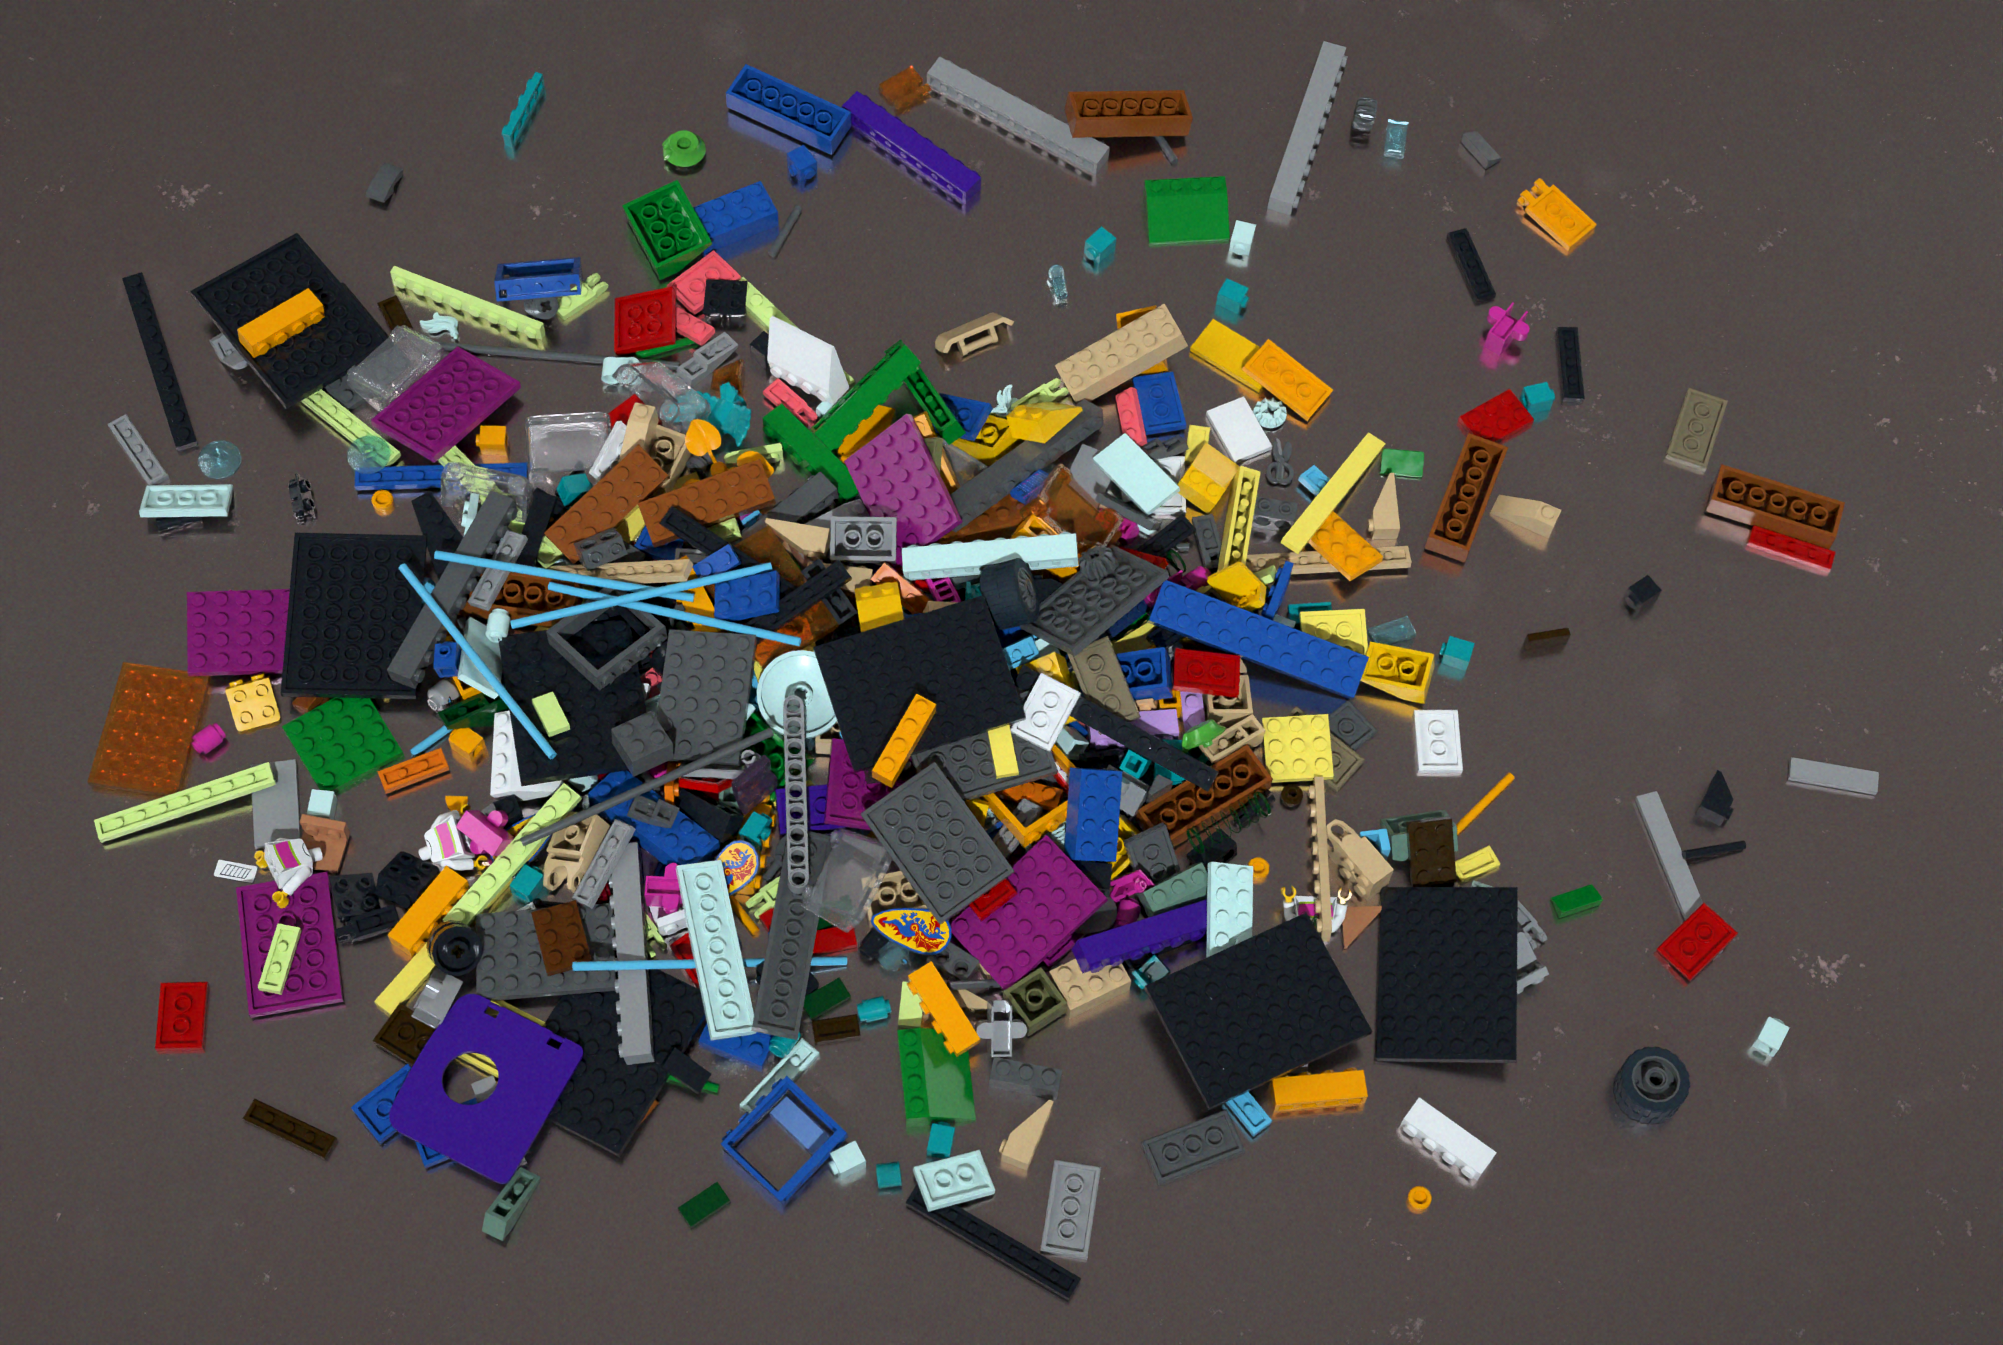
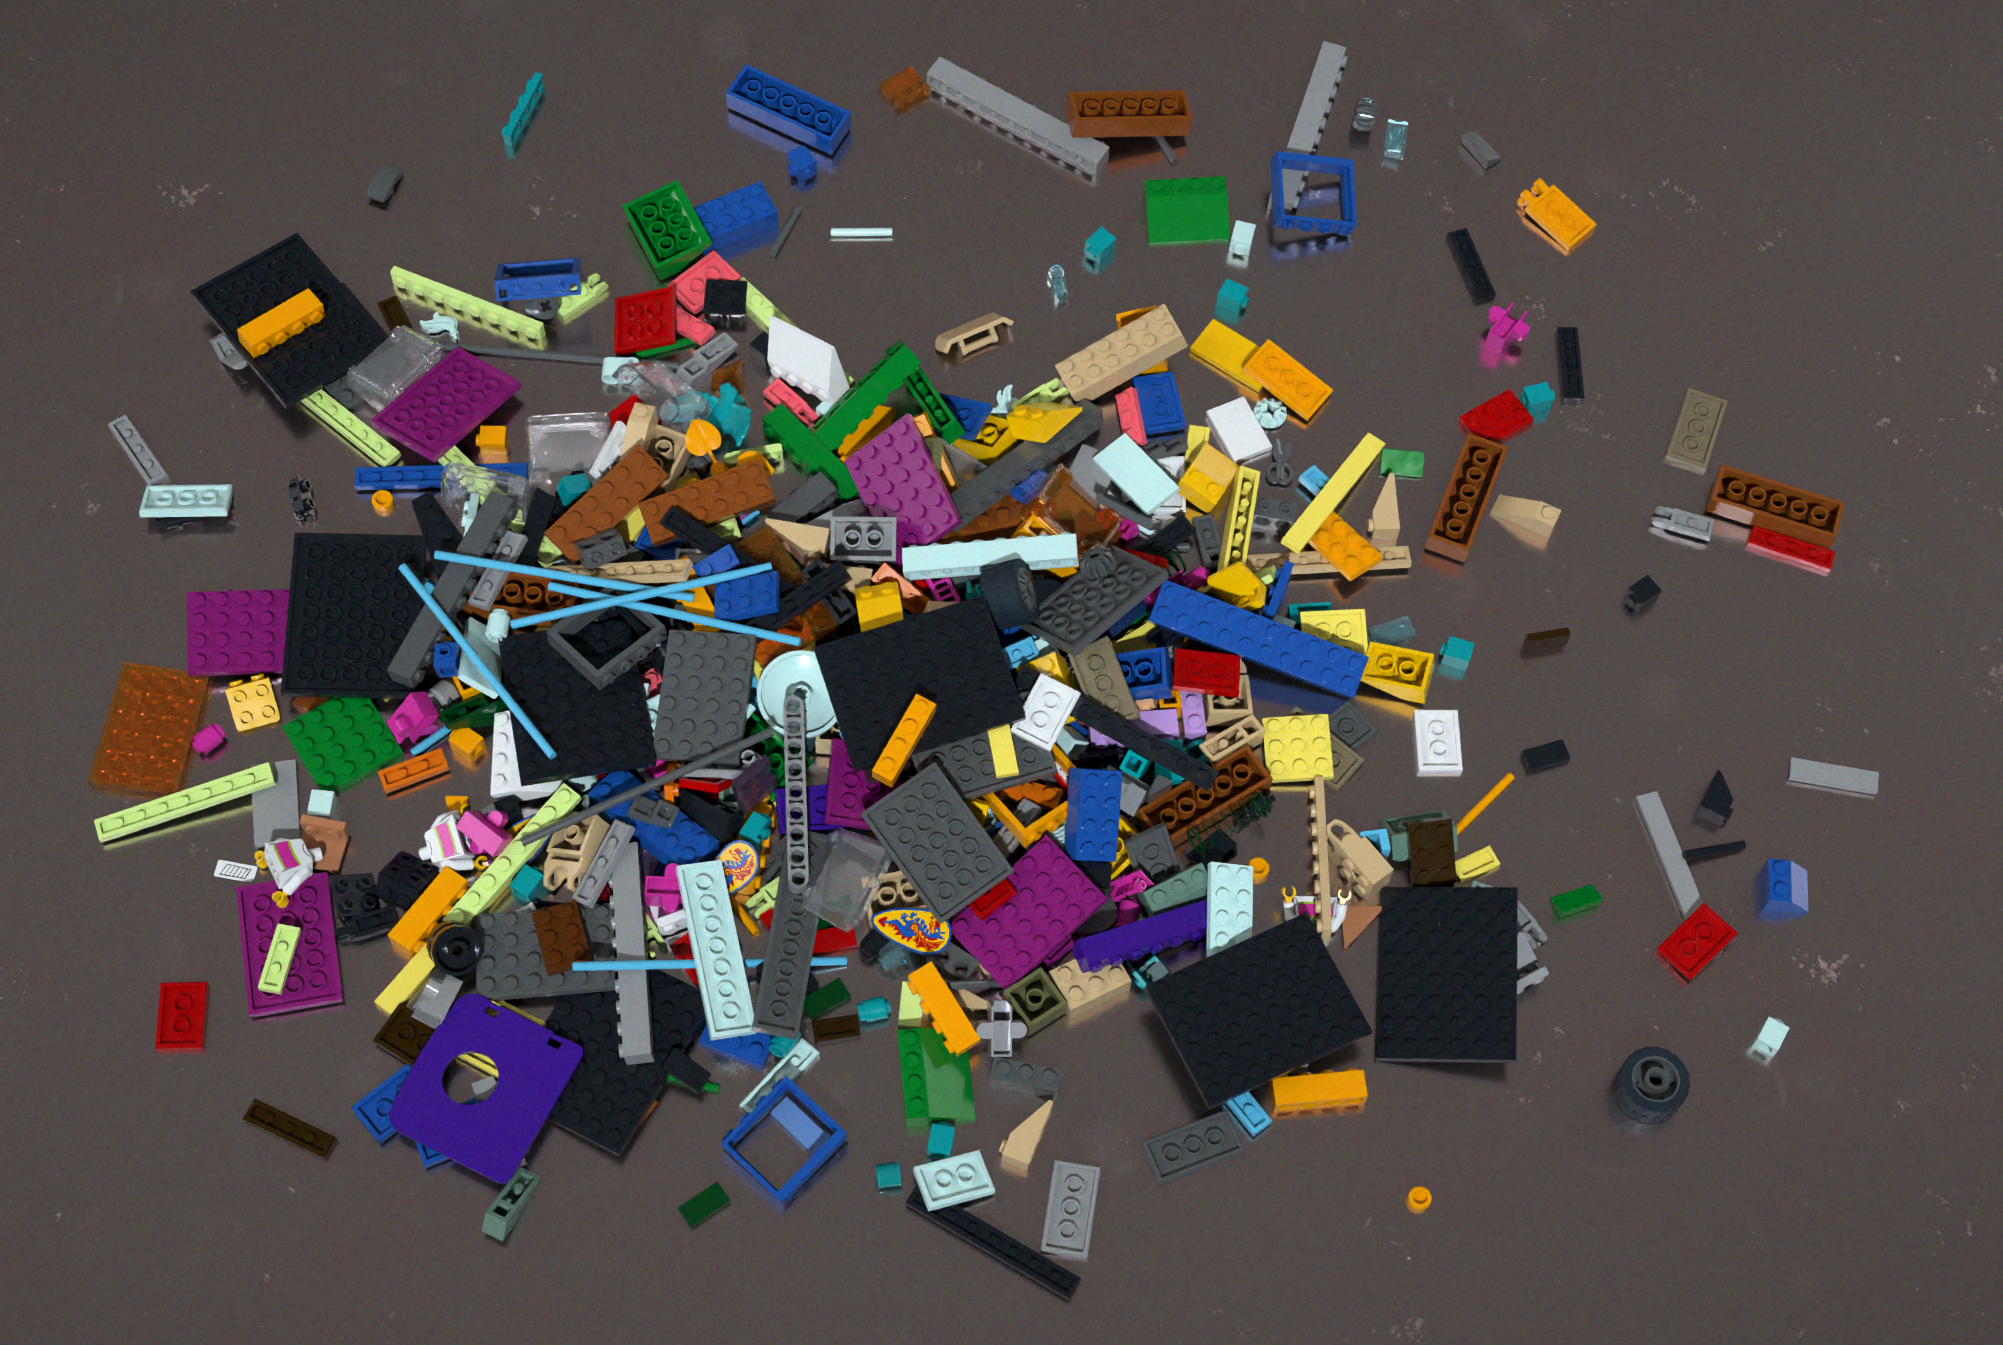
(160, 362): black plate -> none
(223, 465): clear light blue dish -> none
(368, 462): clear light blue dish -> none
(414, 717): none -> dark pink piece
(550, 714): yellowish green tile -> none
(642, 743): dark grey brick -> none
(683, 148): bright green piece -> none
(847, 1160): light aqua brick -> none
(861, 231): none -> light aqua bar
(912, 147): dark purple brick -> none
(1201, 735): bright green piece -> none
(1287, 799): dark brown plate -> none
(1319, 164): none -> blue window
(1447, 1139): white brick -> none
(1545, 755): none -> black tile
(1684, 522): none -> light grey hinge
(1784, 887): none -> blue slope

